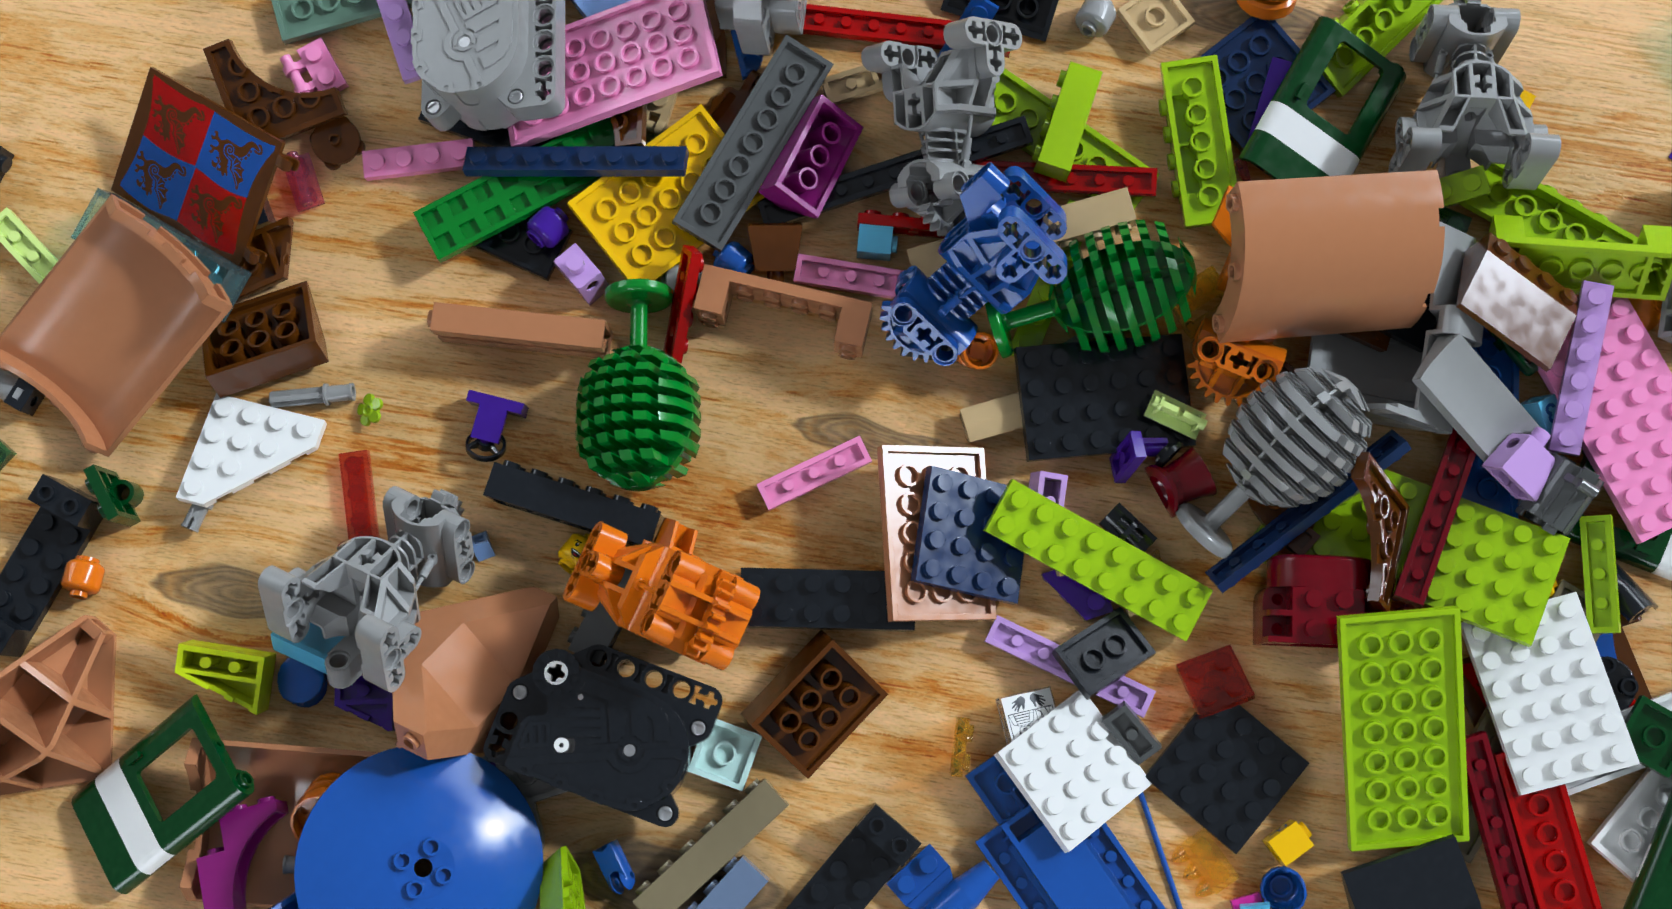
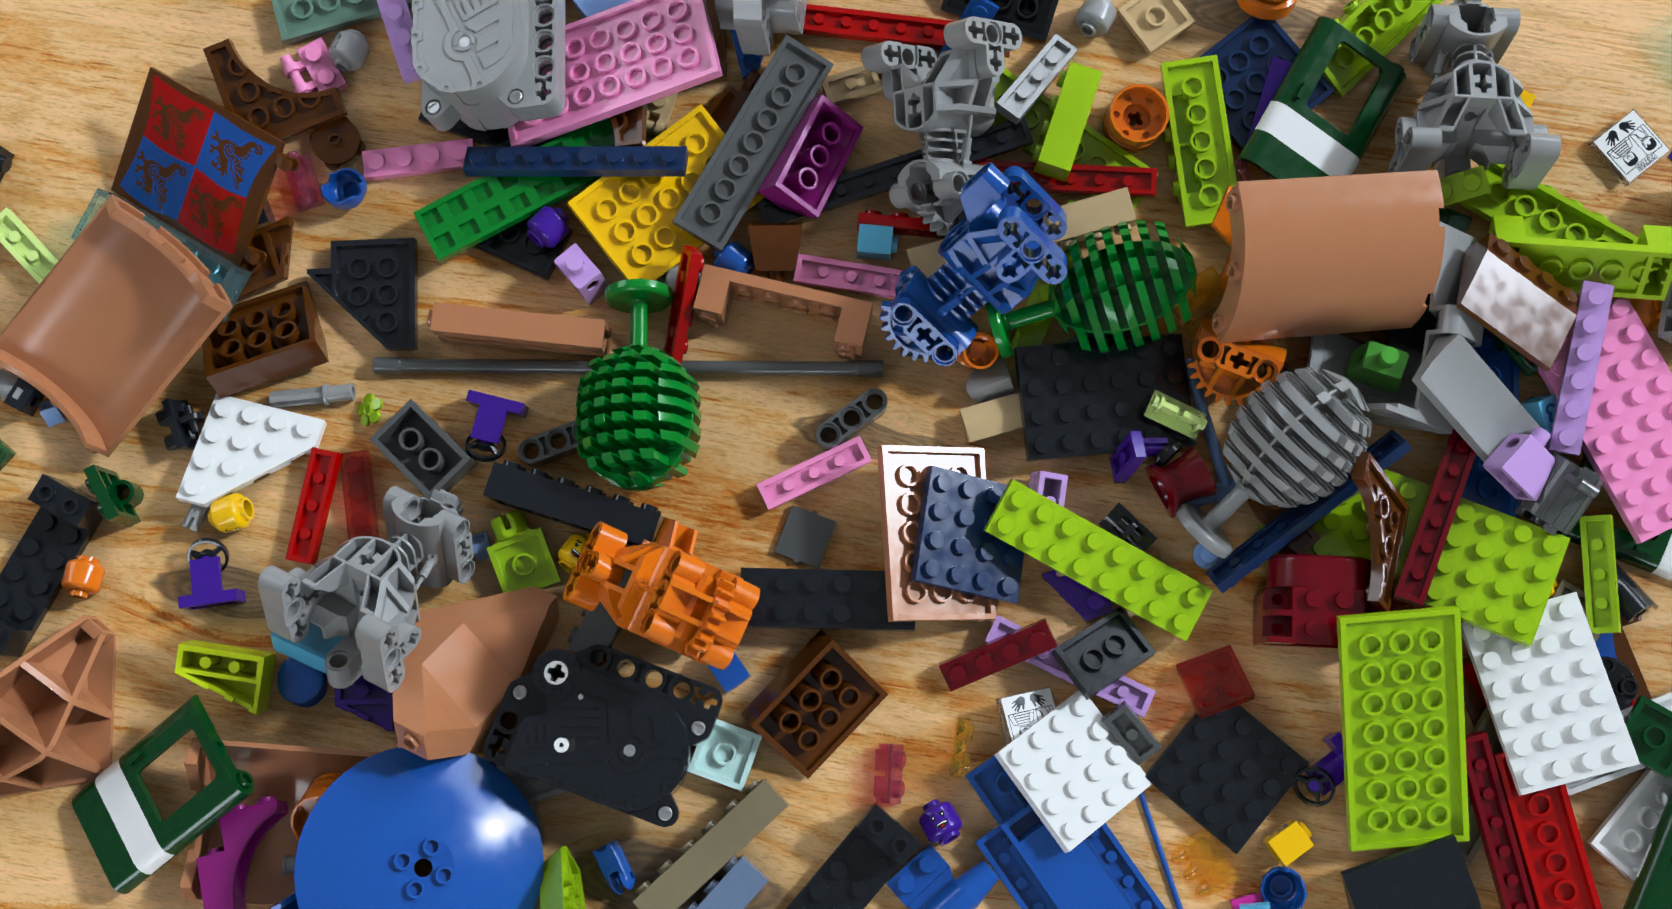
(51, 414): none -> light blue piece
(182, 423): none -> black hips
(207, 579): none -> dark purple piece
(231, 513): none -> yellow head
(314, 506): none -> red plate
(344, 189): none -> blue hair
(349, 50): none -> light grey head
(377, 287): none -> black wing
(398, 365): none -> dark grey piece
(423, 450): none -> dark grey brick
(521, 554): none -> lime plate
(545, 443): none -> dark grey beam
(733, 675): none -> blue brick
(805, 537): none -> dark grey piece
(858, 407): none -> dark grey beam
(890, 787): none -> clear pink hinge
(940, 822): none -> dark purple head
(990, 382): none -> light grey brick
(998, 654): none -> dark red plate
(1035, 79): none -> light grey plate
(1146, 107): none -> orange wheel
(1204, 558): none -> light blue plate
(1225, 483): none -> medium blue bar
(1324, 774): none -> piece
(1379, 366): none -> bright green torso
(1629, 147): none -> tile

